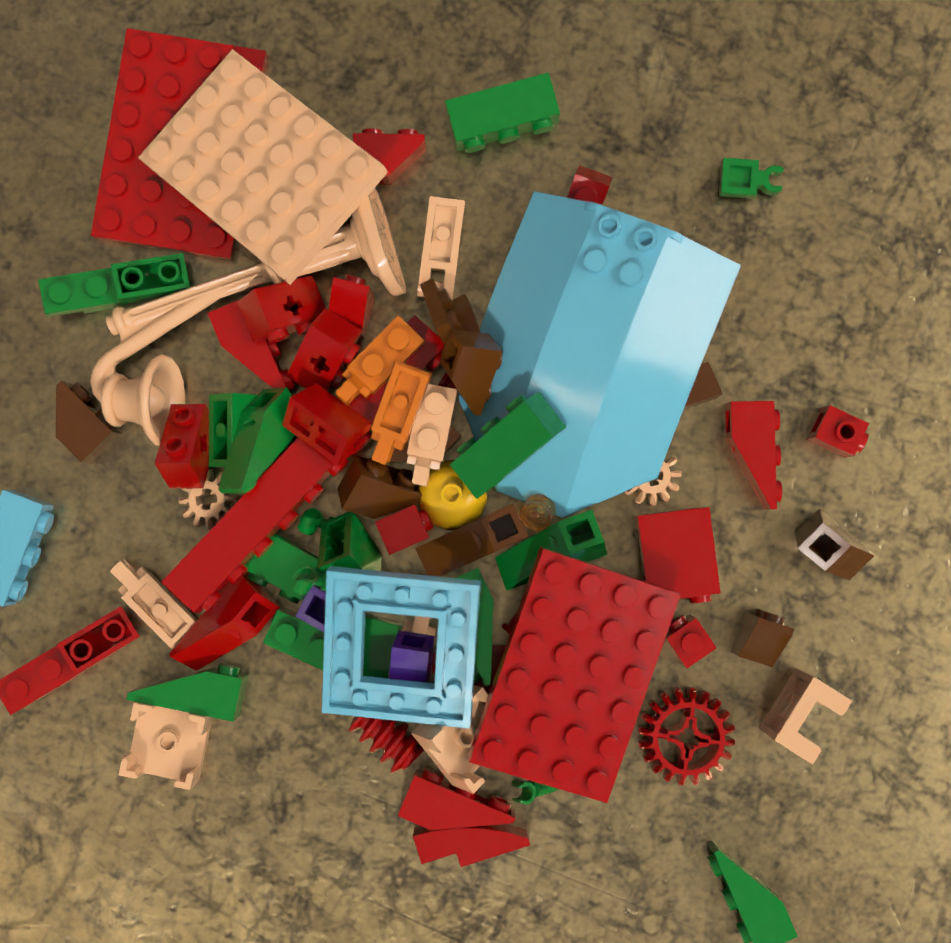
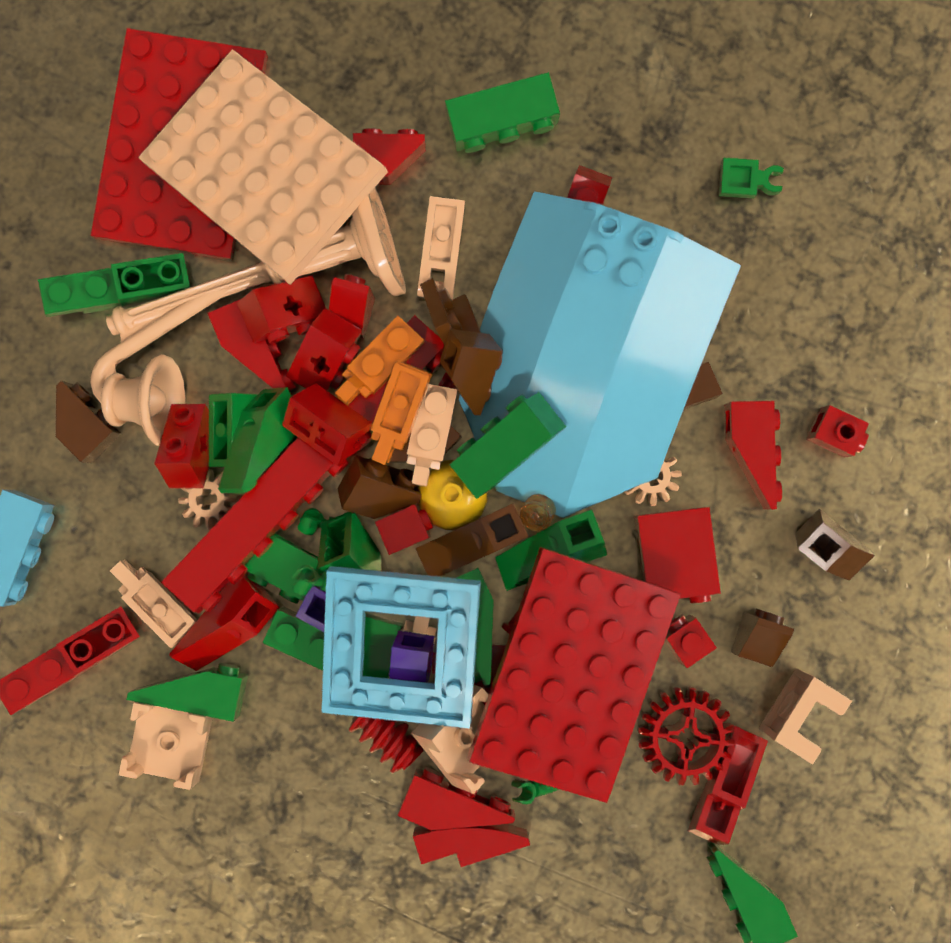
(729, 789): none -> red slope

